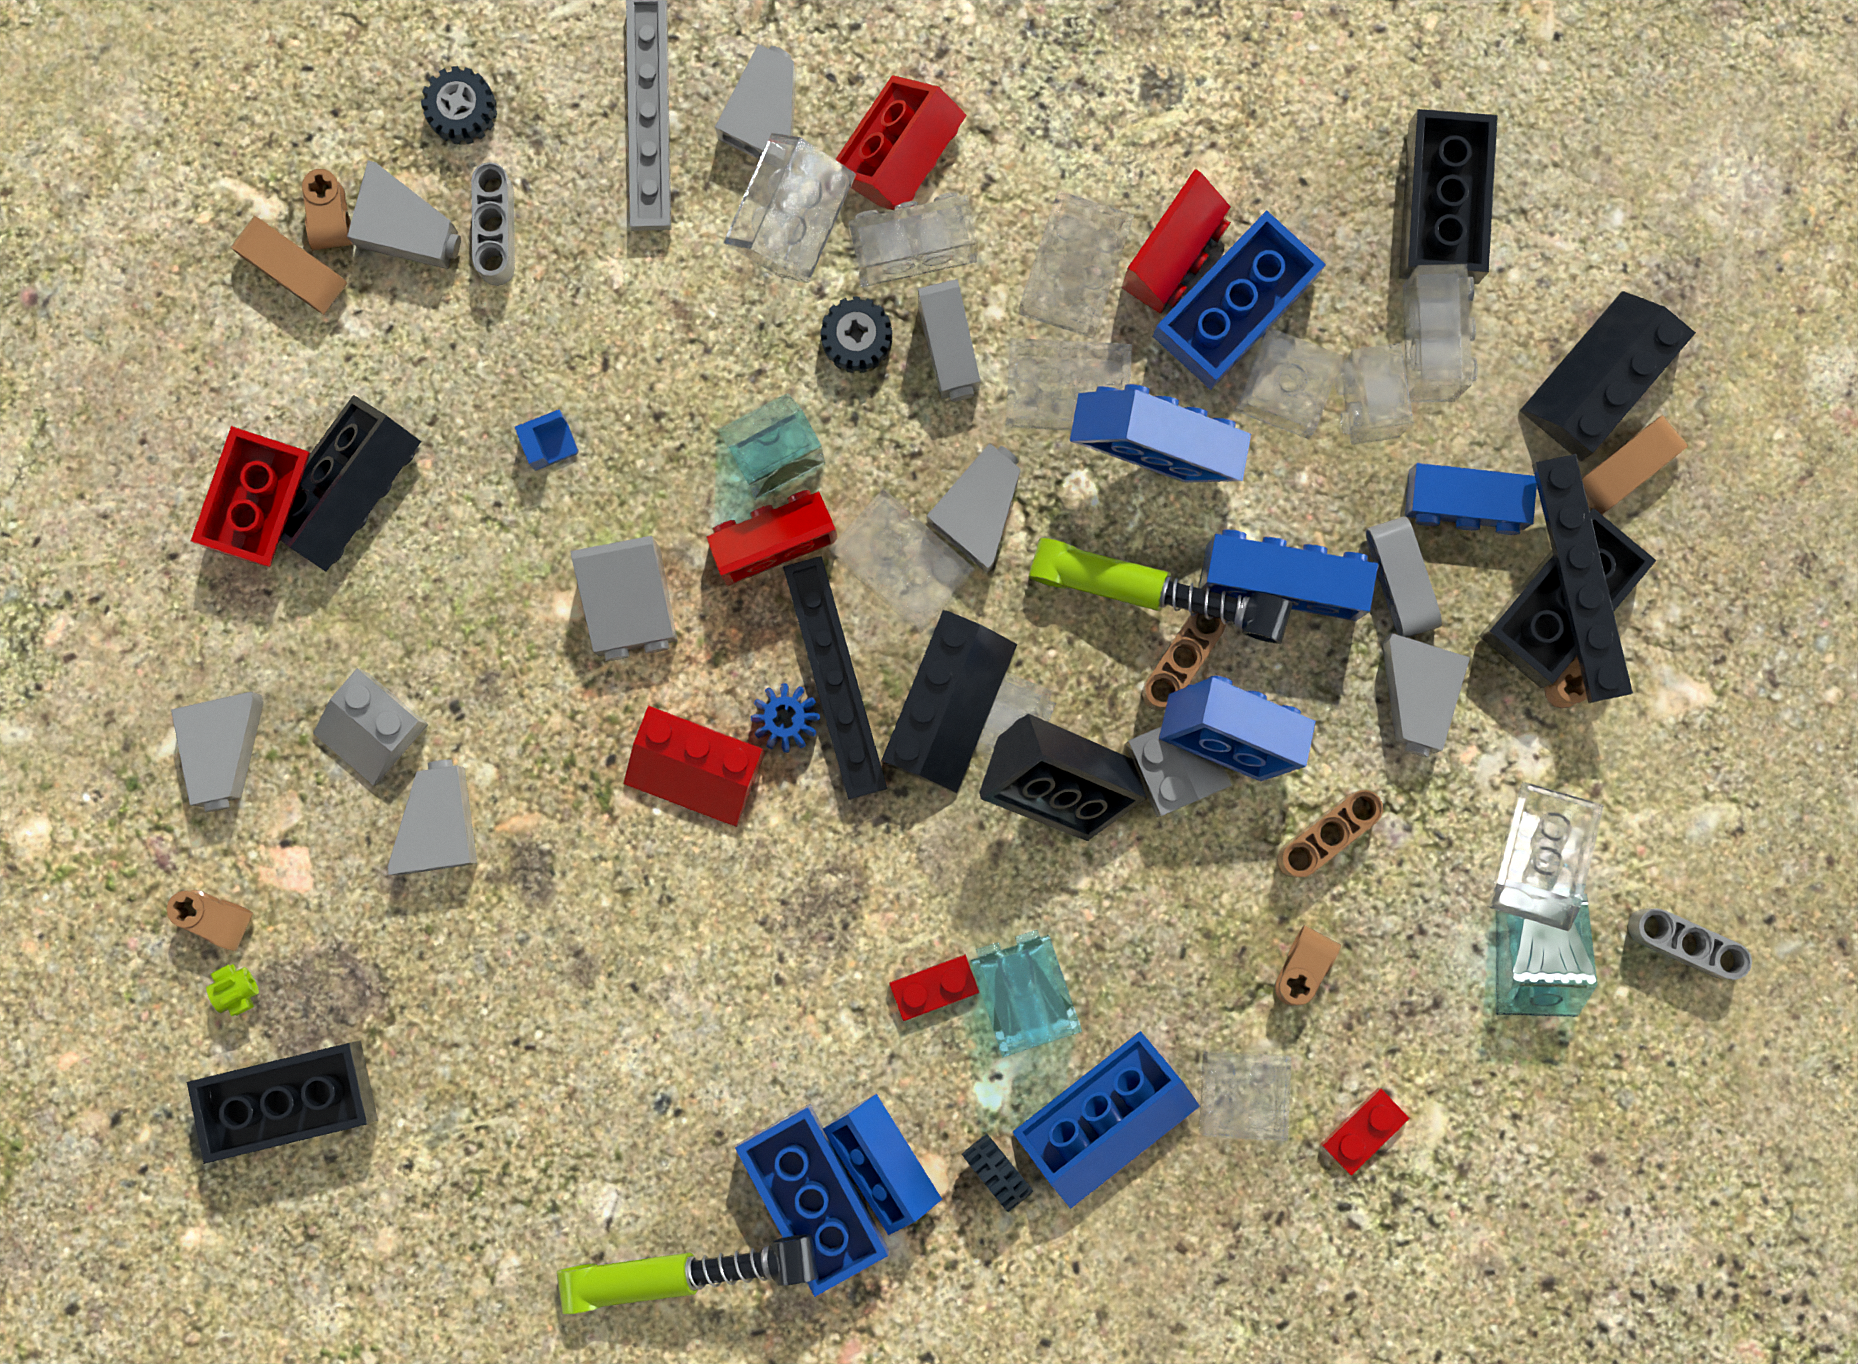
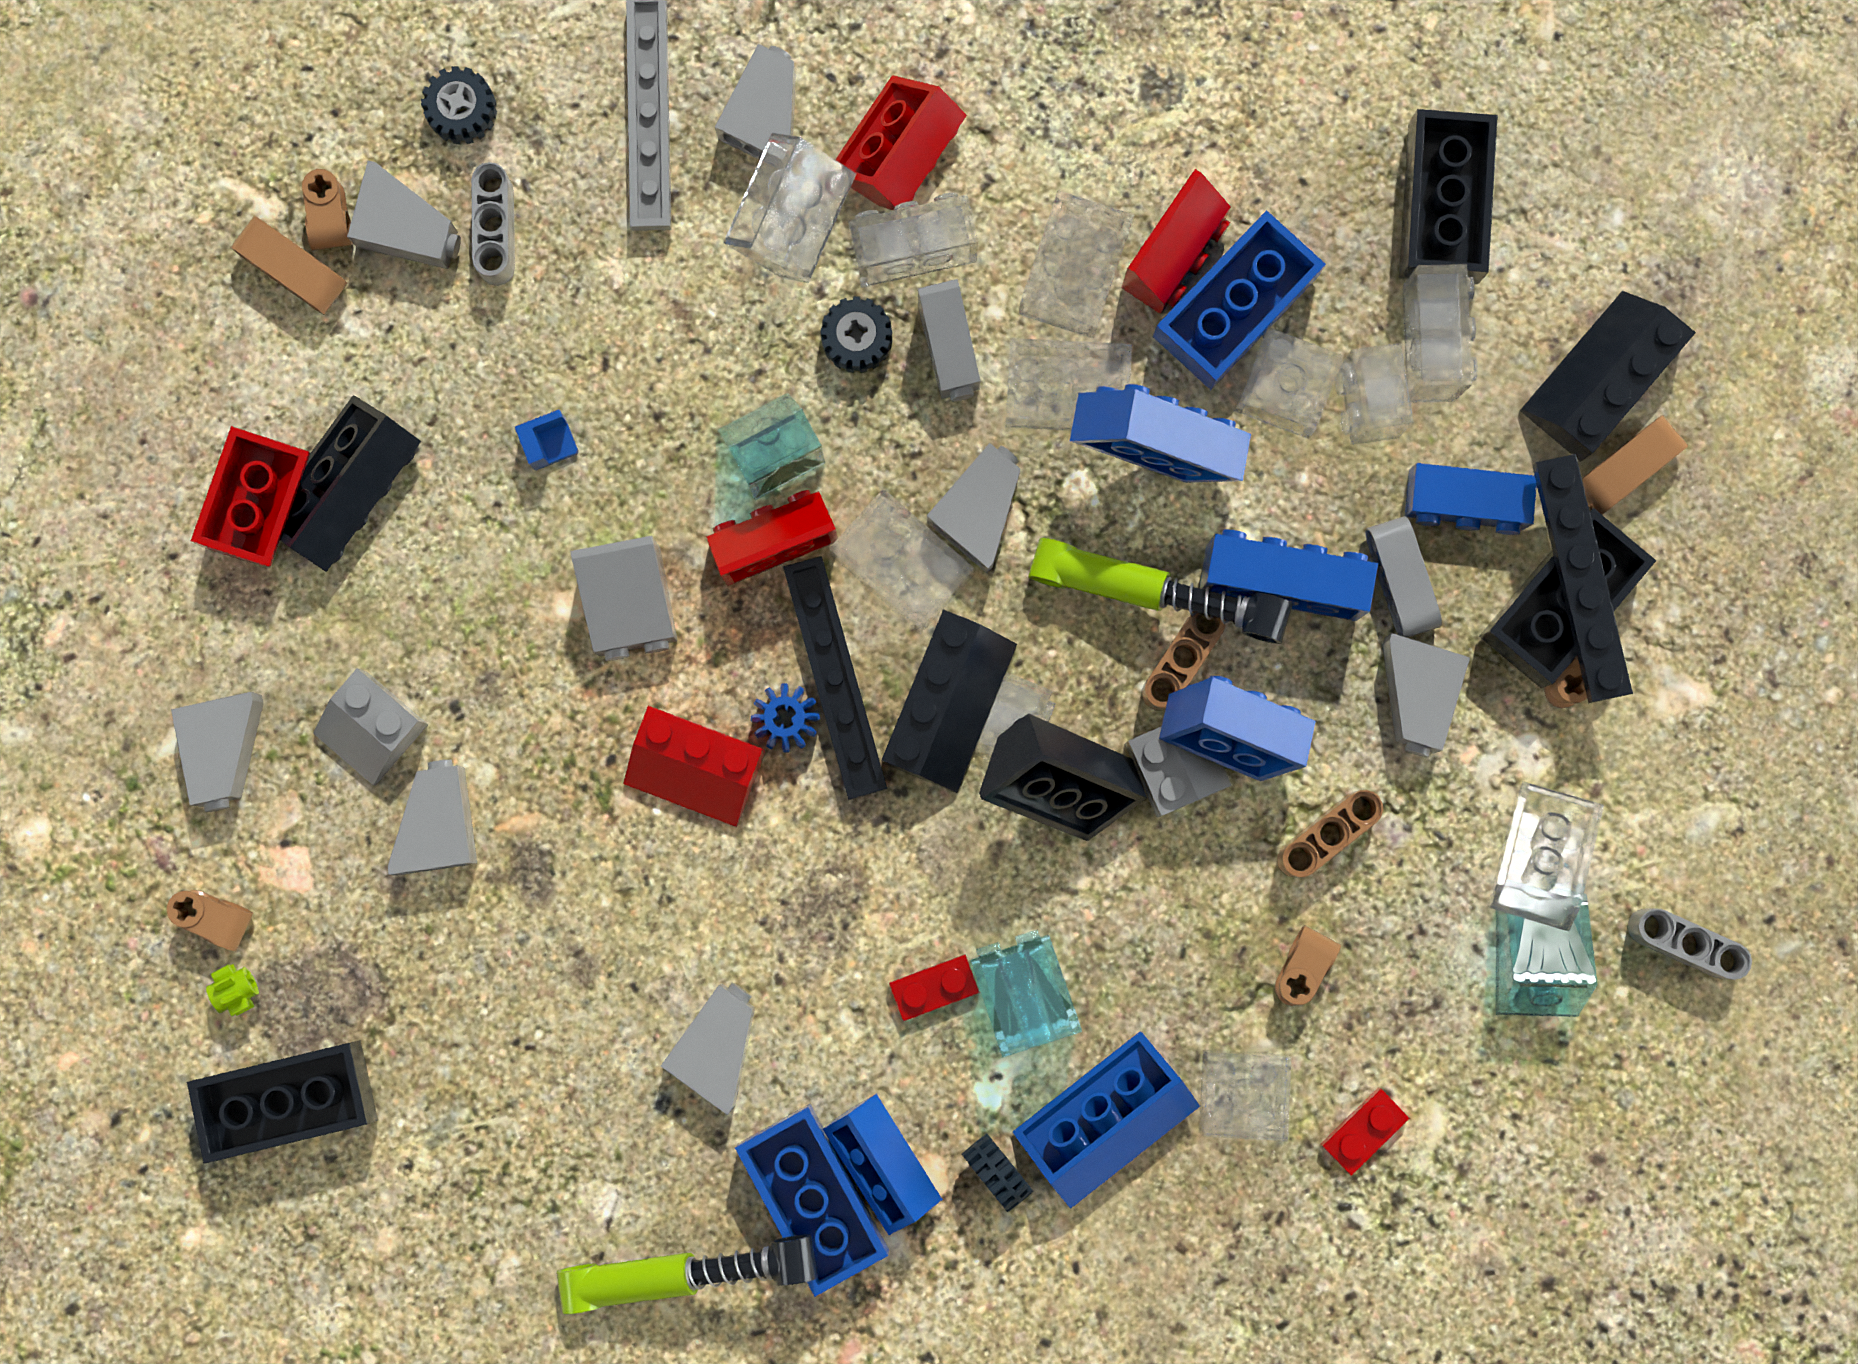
(714, 1047): none -> light grey slope

